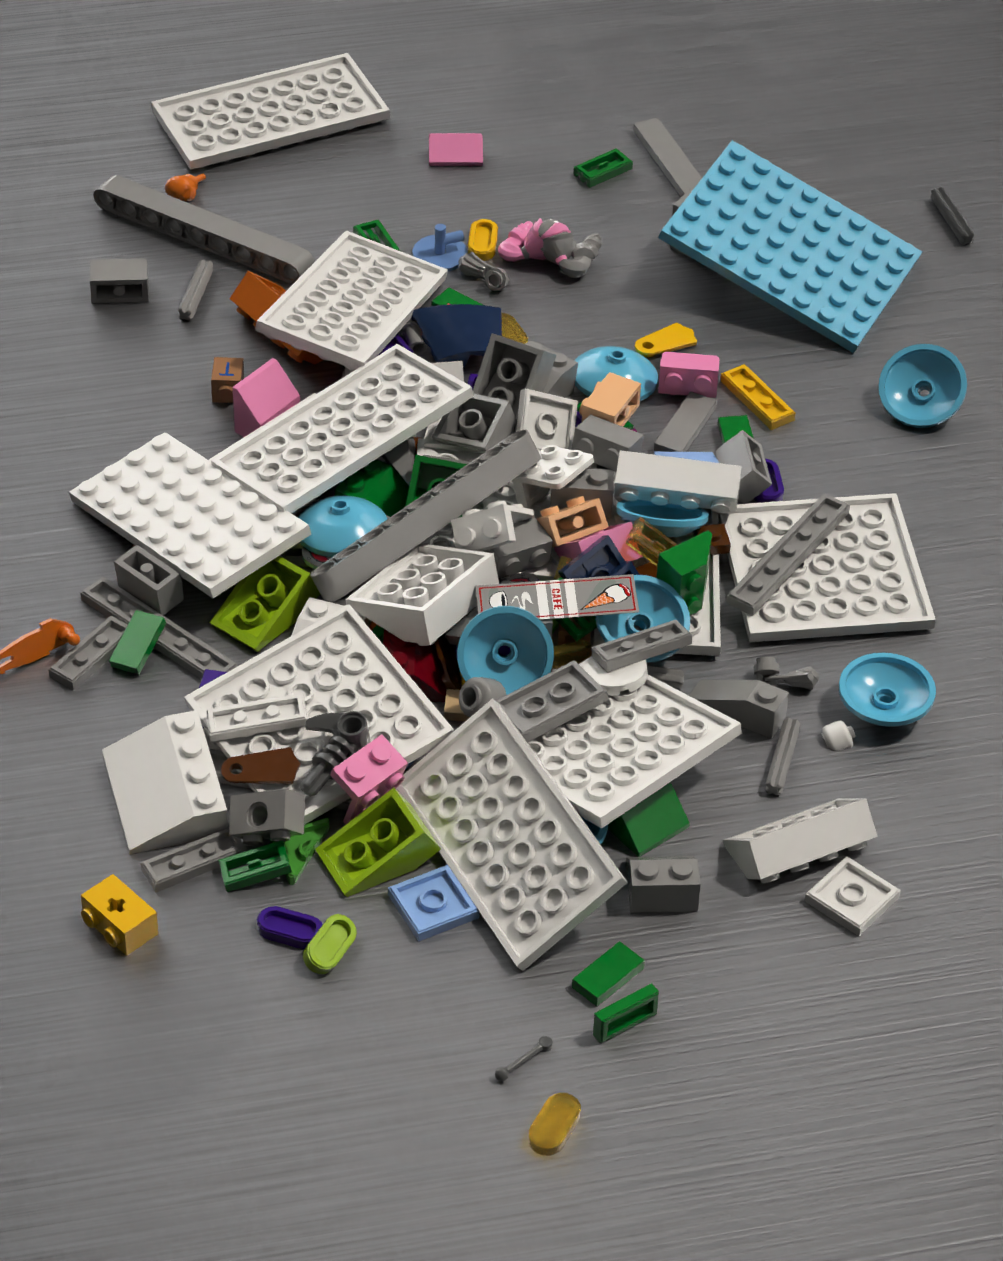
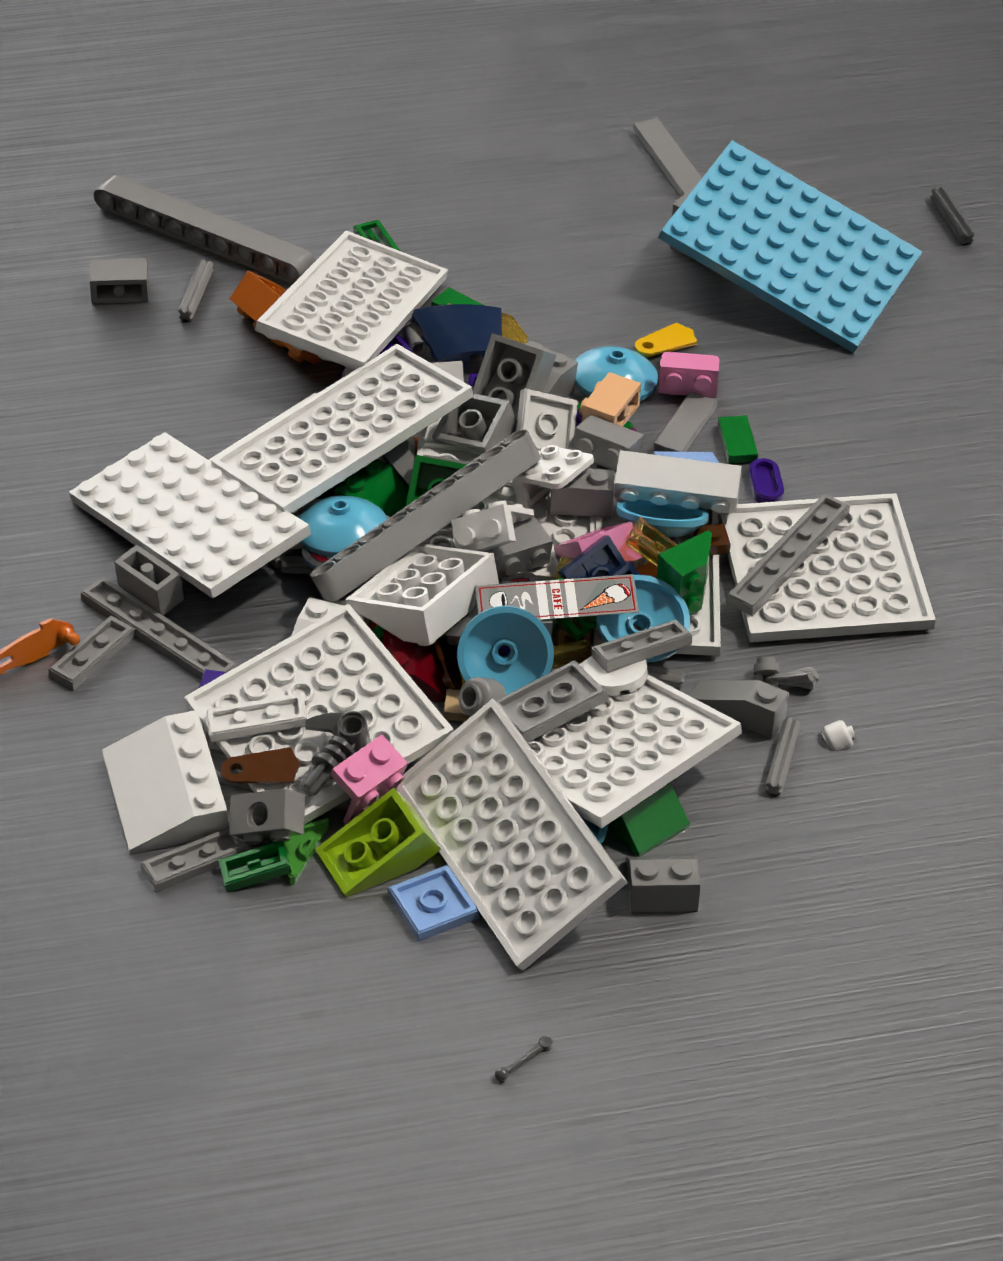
(119, 915): yellow brick -> none
(137, 642): green tile -> none
(183, 186): orange piece -> none
(225, 375): medium nougat brick -> none
(262, 397): bright pink slope -> none
(265, 603): lime slope -> none
(269, 110): white plate -> none
(287, 926): dark purple tile -> none
(329, 944): lime tile -> none
(442, 248): medium blue shield -> none
(455, 149): bright pink slope -> none
(483, 239): yellow tile -> none
(495, 278): light grey piece -> none
(552, 242): hair -> none
(554, 1124): clear yellow tile -> none
(573, 521): light nougat brick -> none
(603, 167): green tile -> none
(608, 973): green tile -> none
(625, 1013): green tile -> none
(748, 453): light grey brick -> none
(757, 397): yellow tile -> none
(802, 838): white slope -> none
(852, 896): white tile -> none
(887, 689): medium azure dish -> none
(921, 369): medium azure dish -> none

